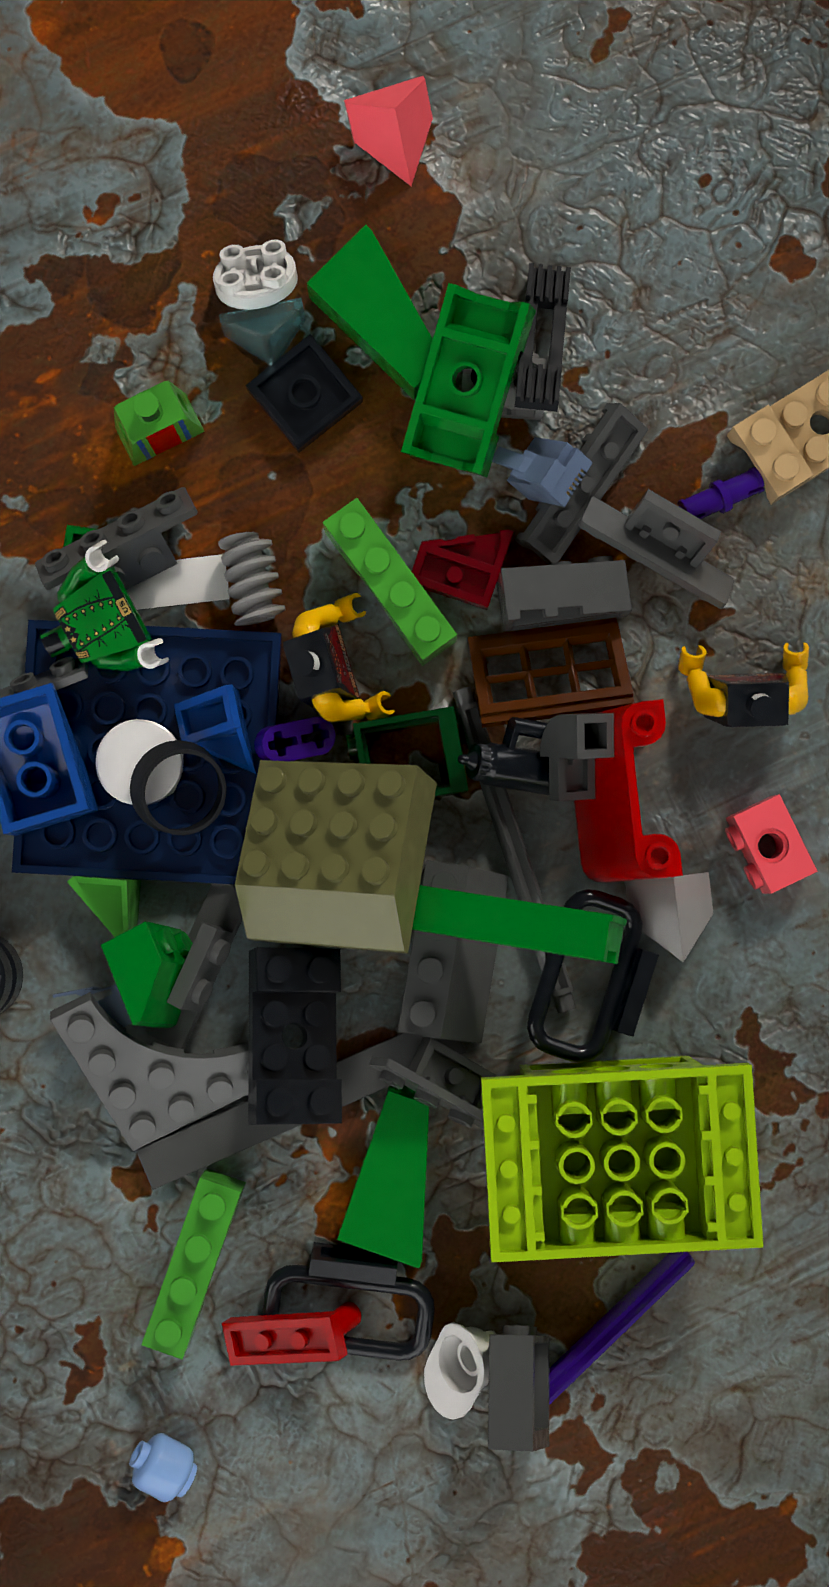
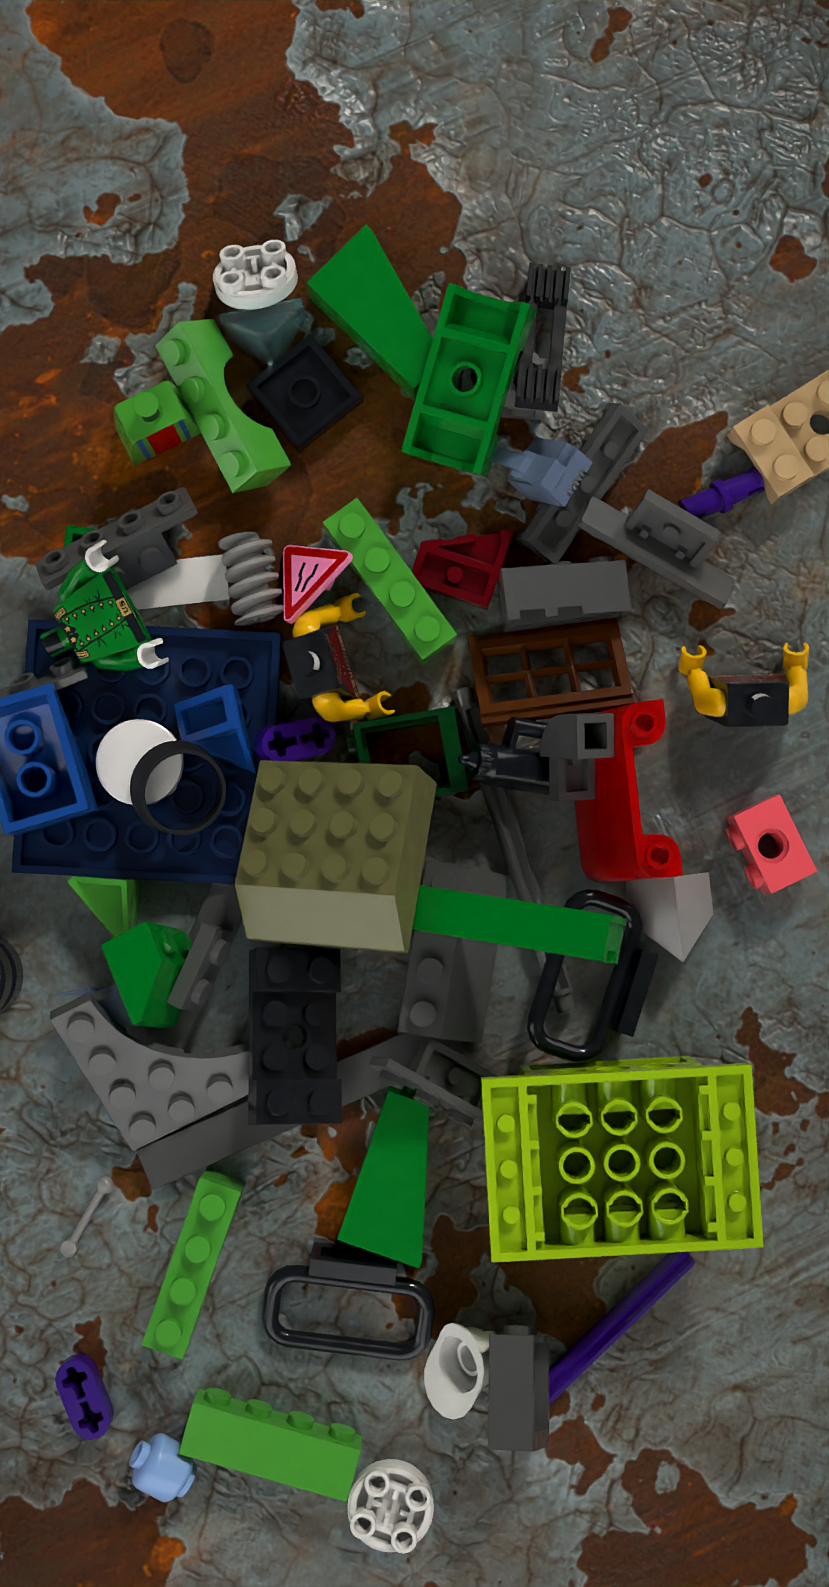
(70, 1245): none -> light grey hinge
(75, 1400): none -> dark purple beam
(242, 448): none -> bright green arch
(272, 1443): none -> bright green brick
(290, 1336): red piece -> none
(307, 574): none -> piece
(390, 1506): none -> white tile
(393, 125): coral slope -> none

